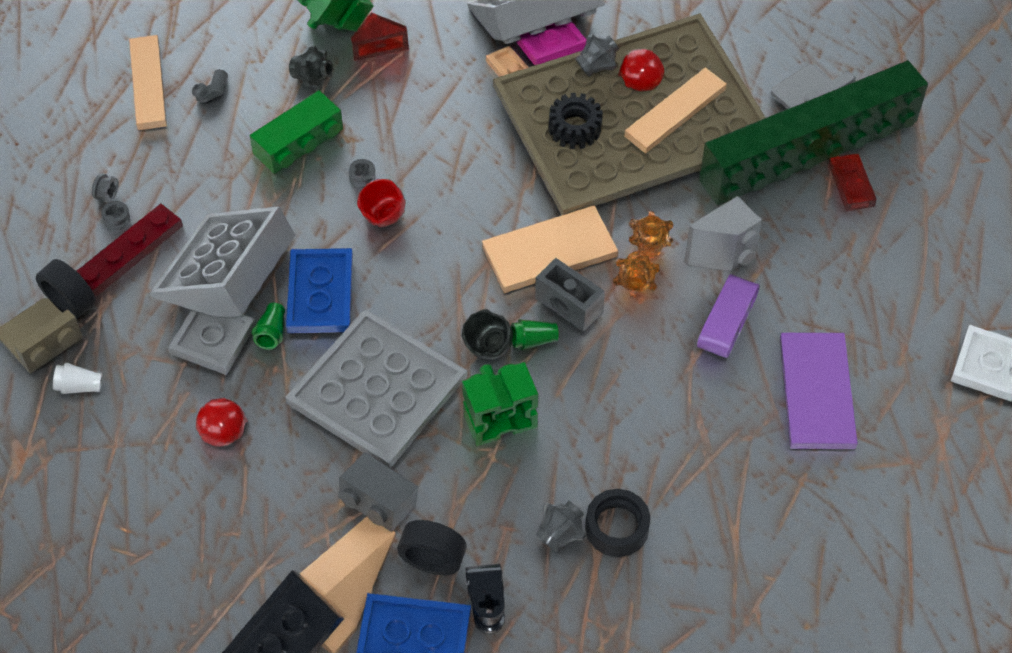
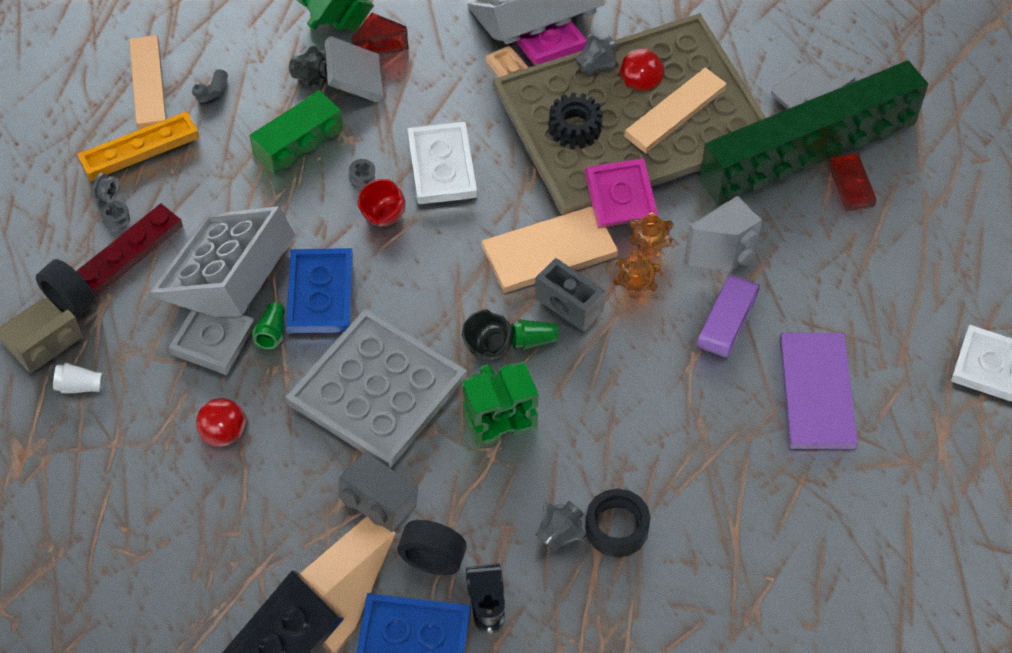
(138, 145): none -> light orange plate
(353, 69): none -> light grey tile
(442, 163): none -> white plate
(620, 192): none -> dark pink plate

